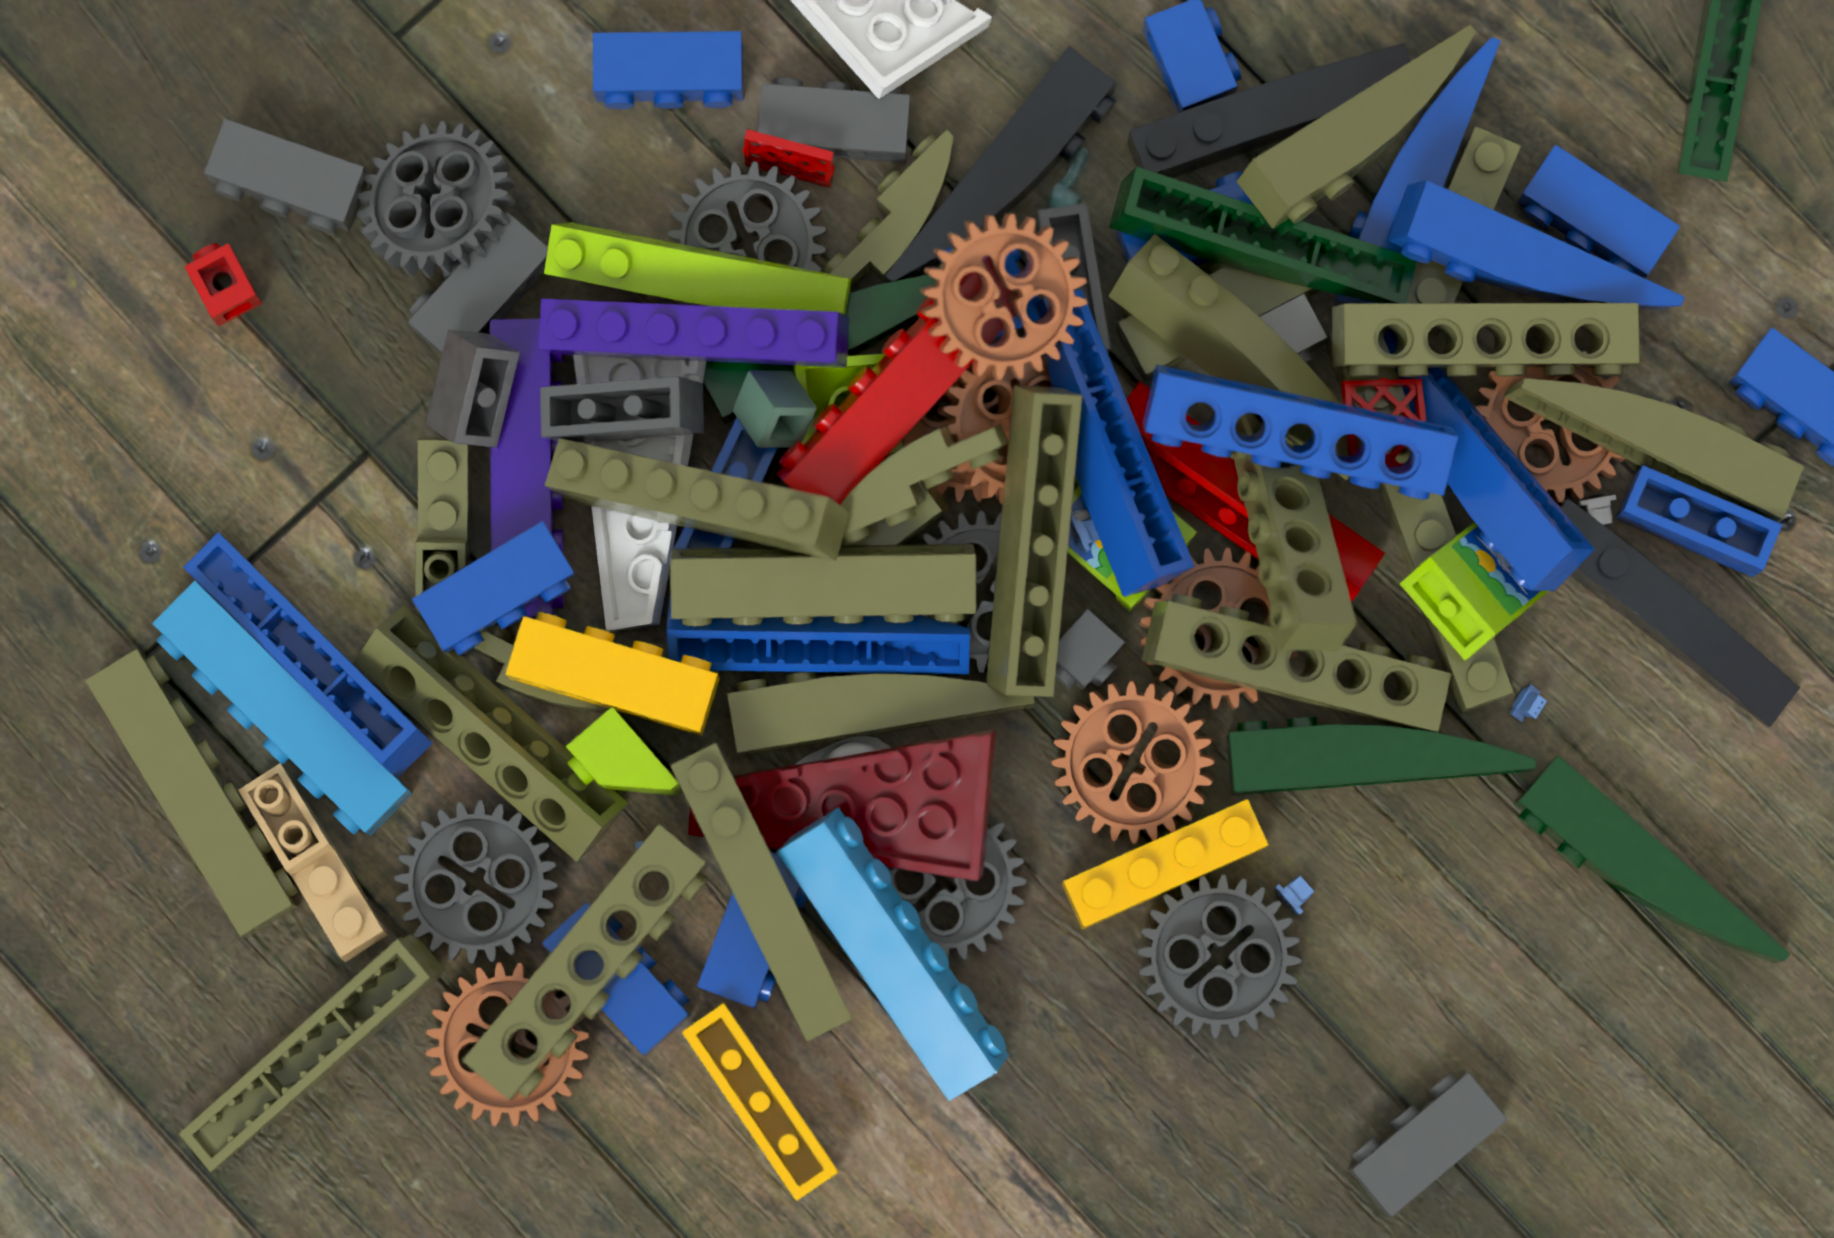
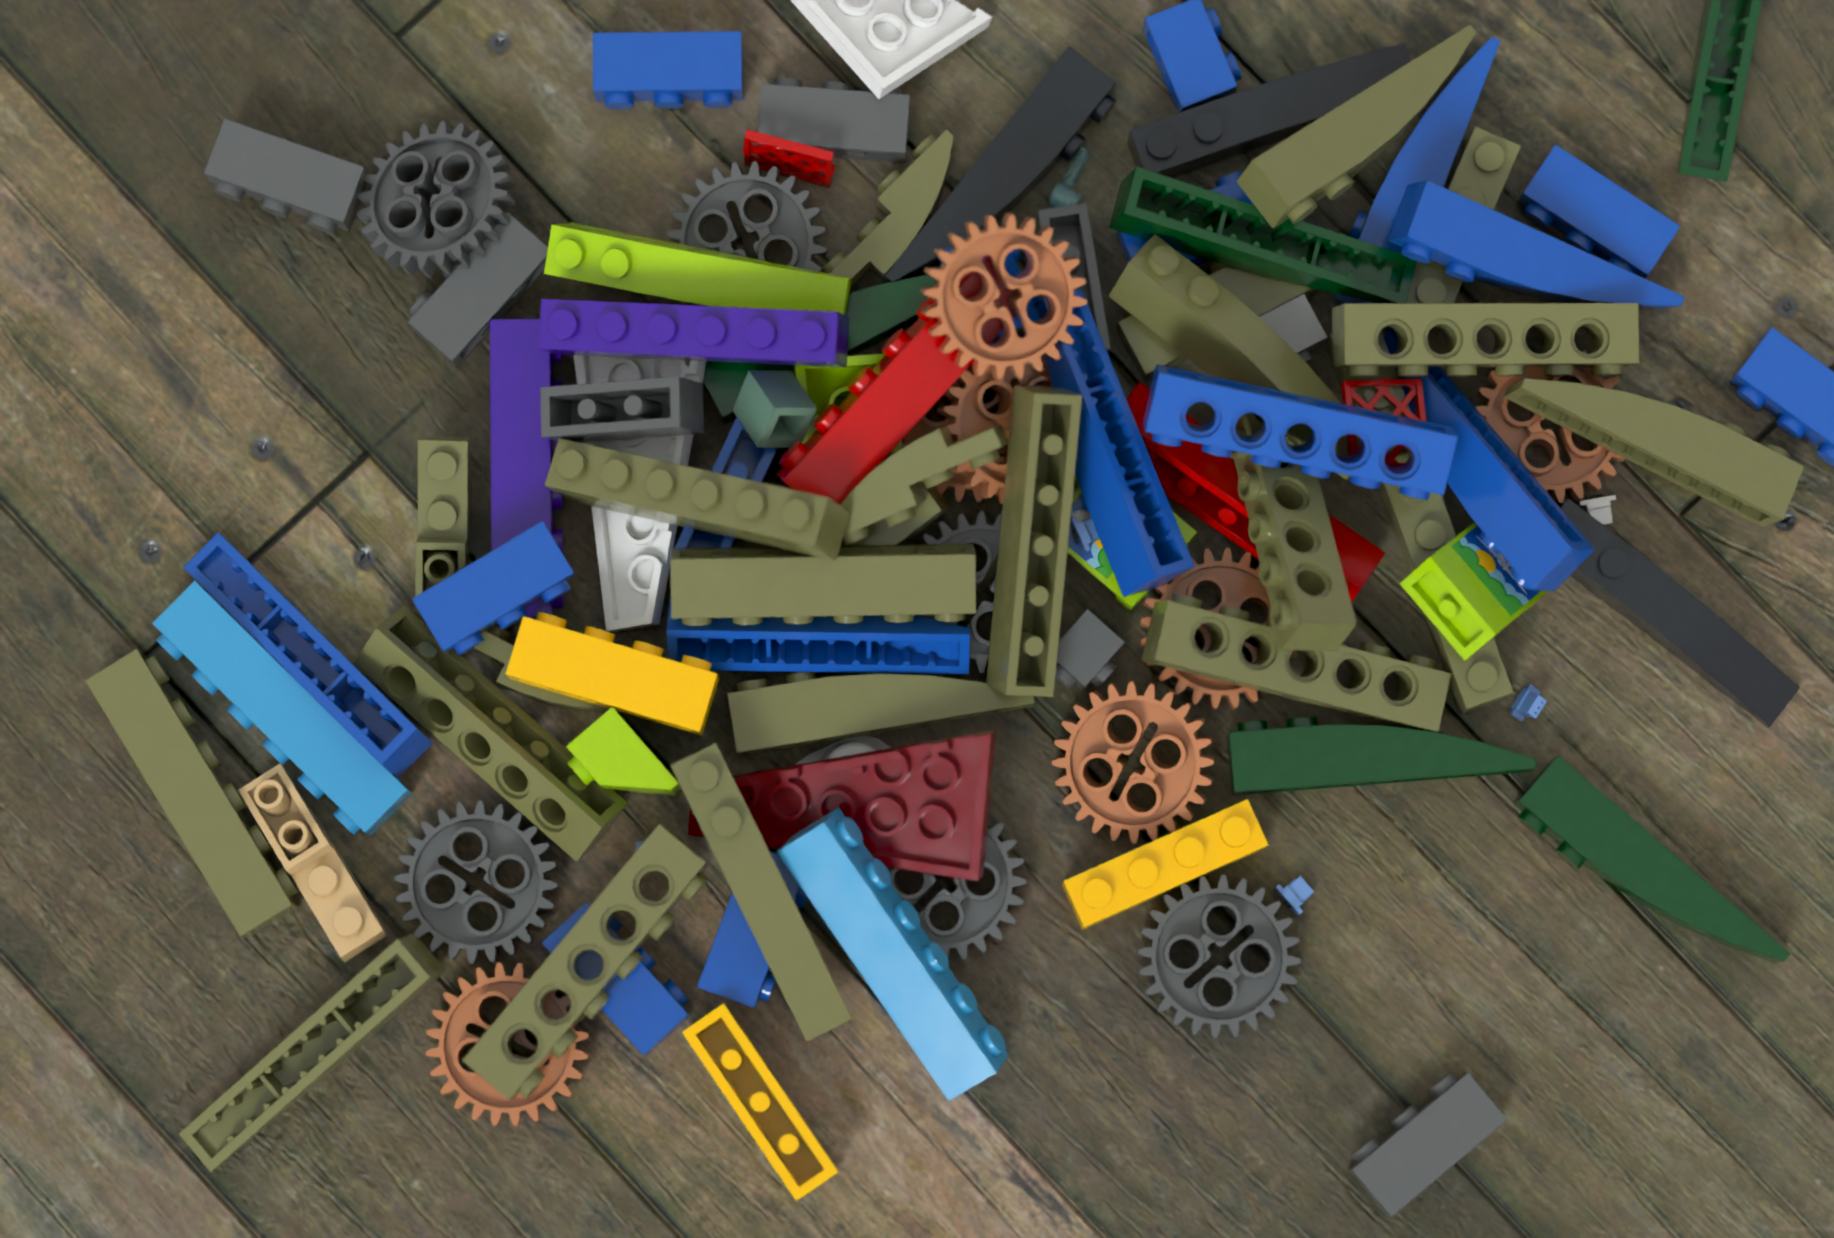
(231, 302): red brick -> none
(472, 388): flat silver brick -> none
(1698, 521): blue brick -> none

